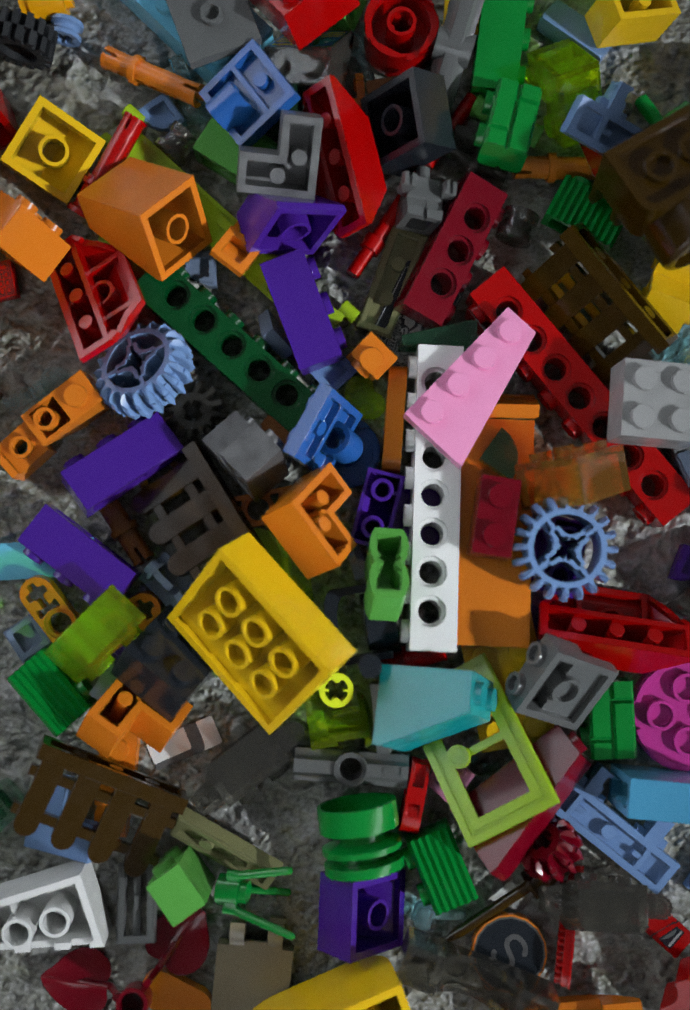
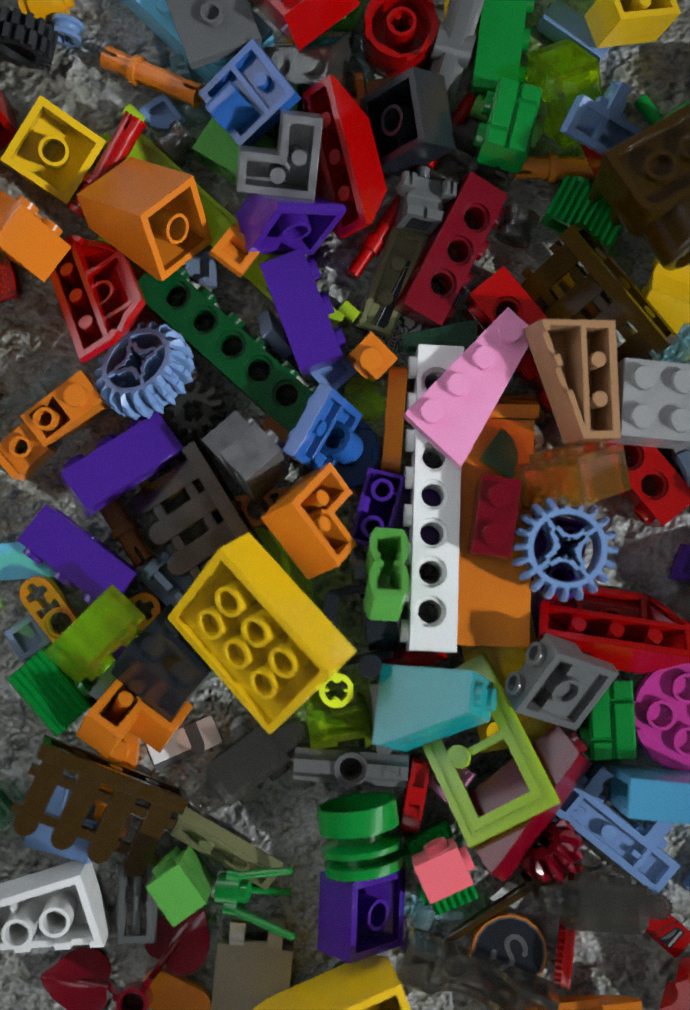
(443, 868): none -> coral brick
(579, 376): none -> medium nougat wedge

